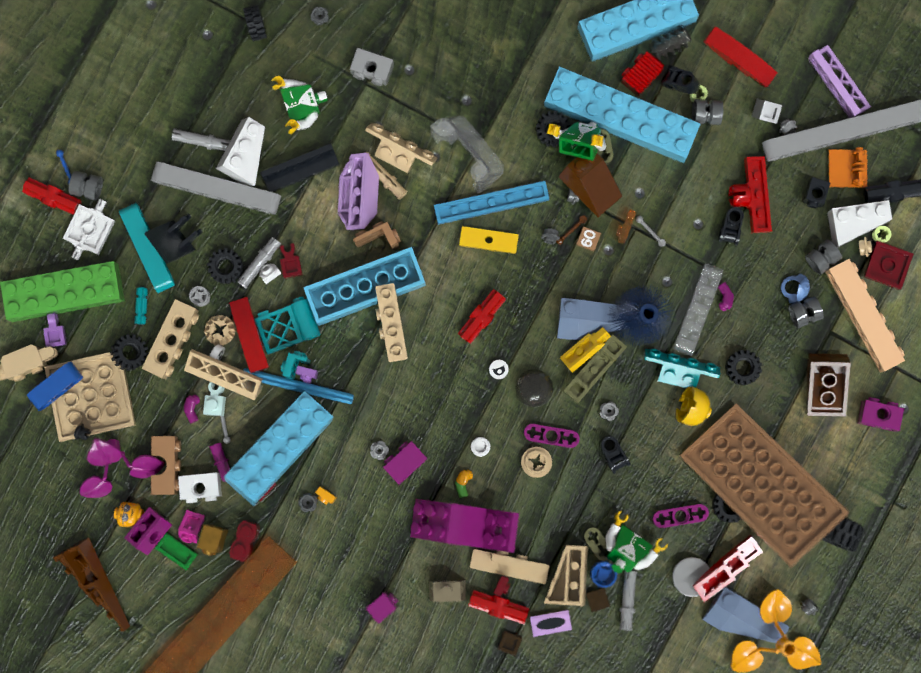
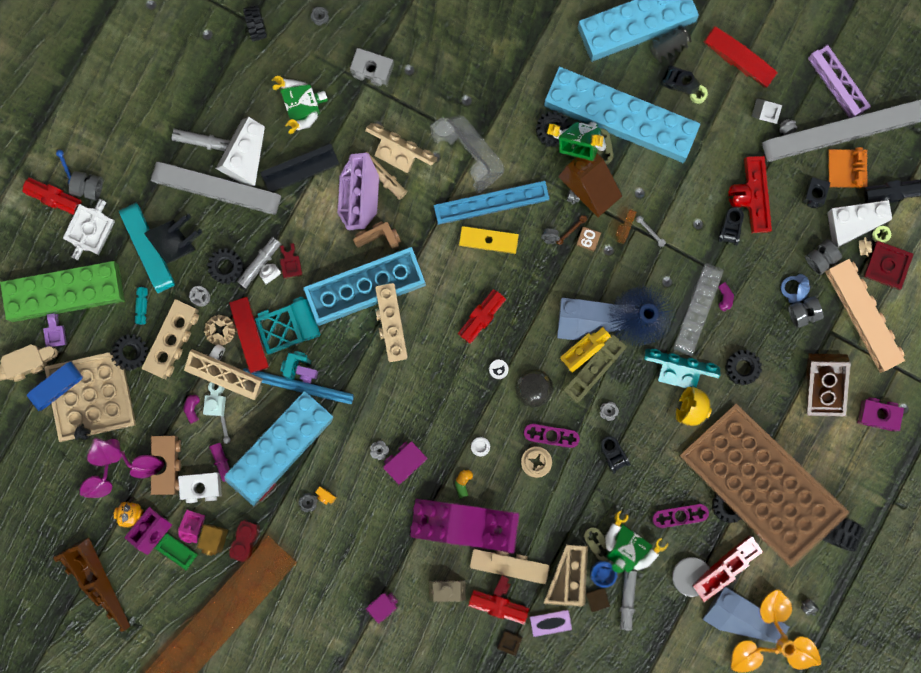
(642, 73): red brick -> none
(707, 112): dark grey wheel -> none

